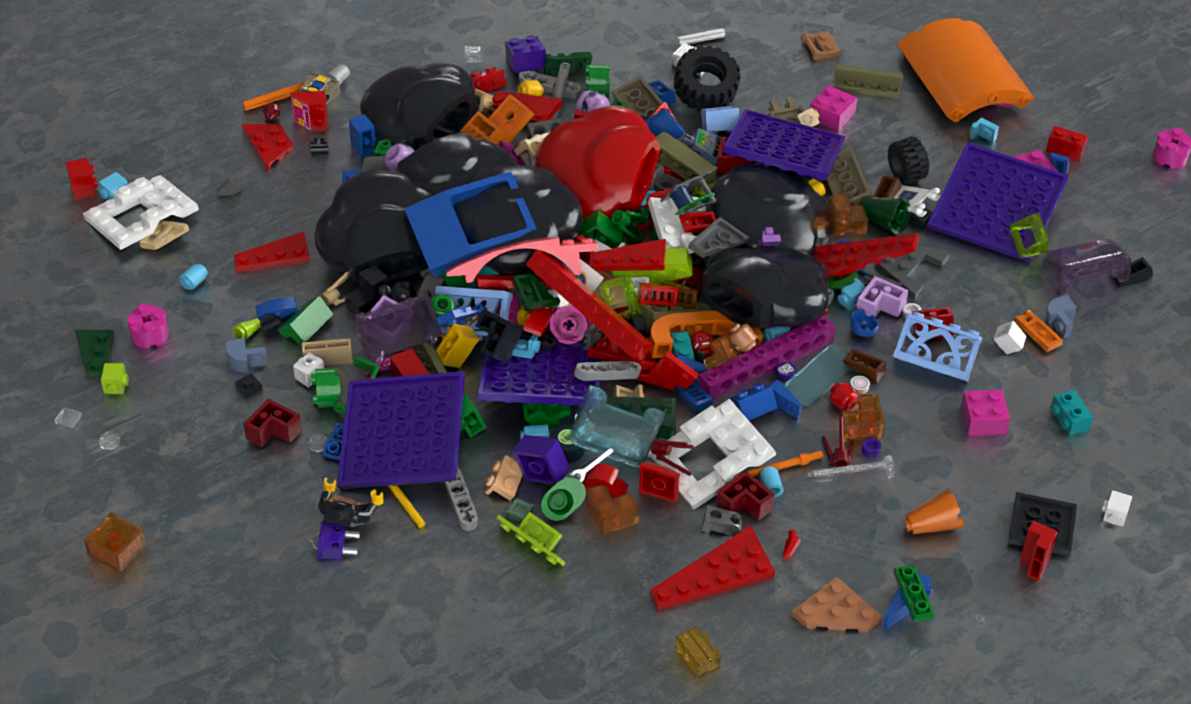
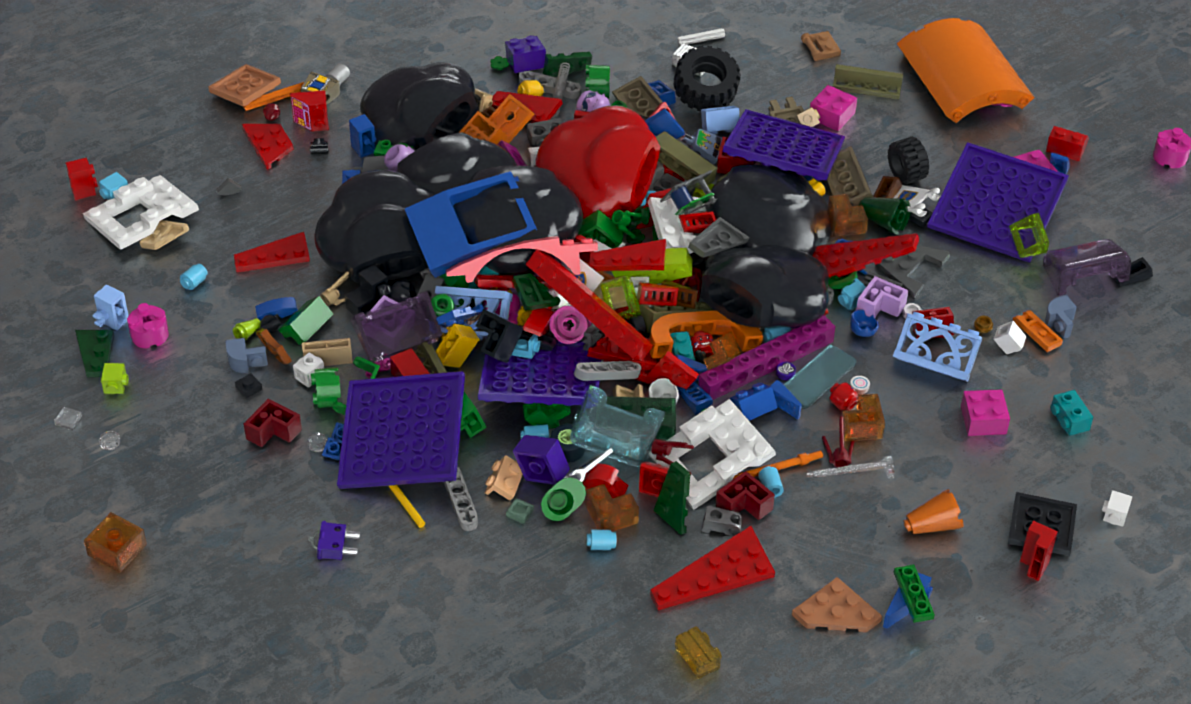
(110, 308): none -> light blue brick
(244, 85): none -> nougat plate
(273, 346): none -> dark orange tile
(346, 510): black torso -> none
(473, 53): clear tile -> none
(489, 79): red bracket -> none
(499, 63): none -> green plant
(531, 145): tan bracket -> none
(537, 533): lime bracket -> none
(601, 540): none -> medium azure brick
(663, 389): none -> white hair
(672, 497): none -> dark green wing
(742, 337): nougat head -> none
(768, 238): medium lavender tile -> none
(791, 544): red bar -> none
(871, 447): dark purple tile -> none
(877, 368): reddish brown slope -> none
(983, 324): none -> pearl gold plate
(984, 129): medium azure bracket -> none

